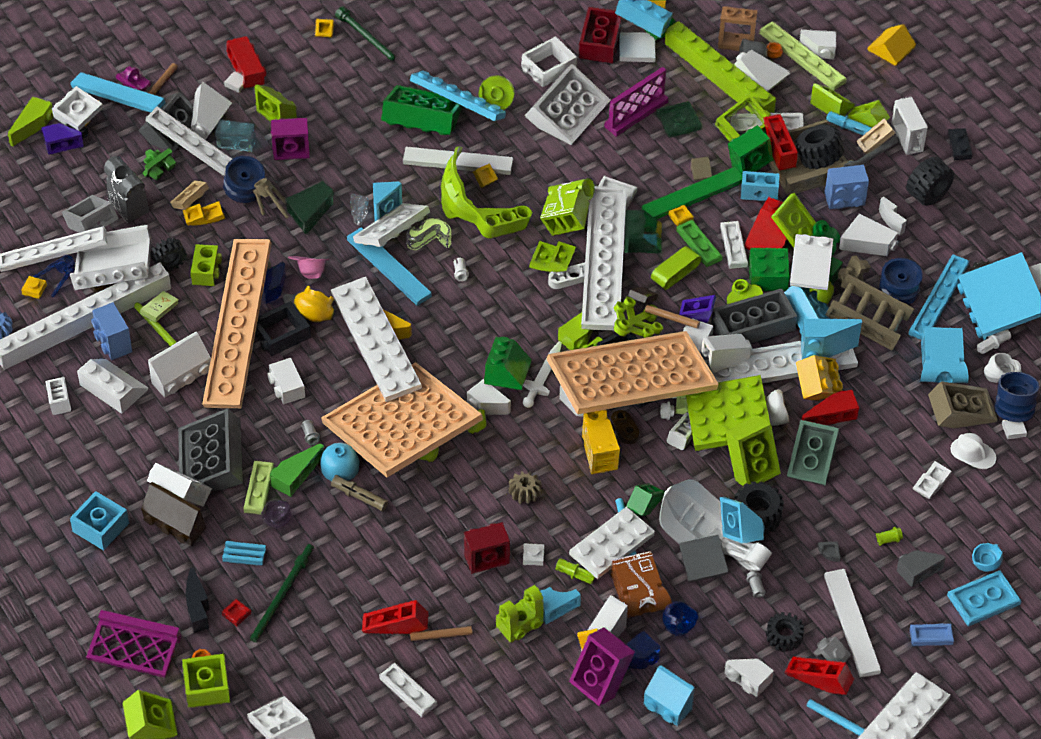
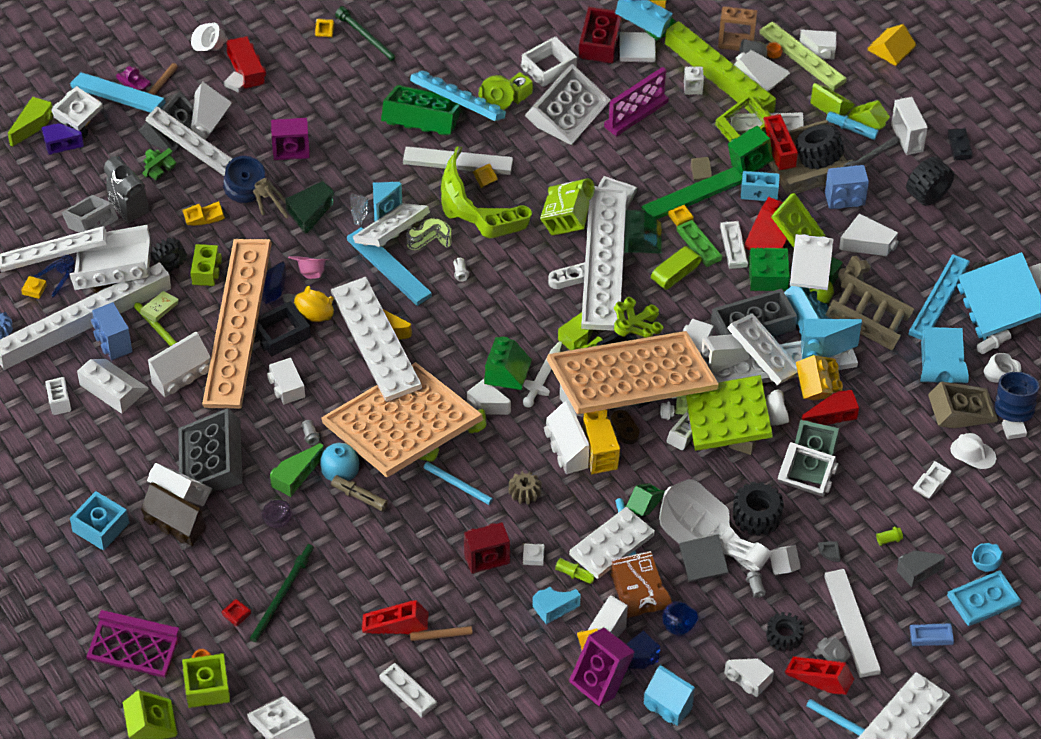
(189, 195): tan plate -> none
(196, 602): black slope -> none
(208, 37): none -> white piece
(235, 135): clear light blue brick -> none
(244, 550): medium azure tile -> none
(258, 487): yellowish green tile -> none
(273, 104): lime slope -> none
(458, 483): none -> medium azure bar
(522, 86): none -> lime brick
(527, 609): lime brick -> none
(551, 257): lime slope -> none
(567, 439): none -> white slope
(643, 295): dark brown tile -> none
(672, 316): medium nougat bar -> none
(679, 119): clear green tile -> none
(693, 80): none -> white brick
(698, 308): dark purple slope -> none
(740, 522): medium azure slope -> none
(747, 292): lime plate -> none
(753, 451): lime brick -> none
(764, 348): none -> white plate
(785, 559): none -> white panel
(788, 463): none -> white window
(822, 229): green plate -> none
(876, 136): tan plate -> none
(891, 218): white slope -> none
(901, 280): dark blue wheel -> none

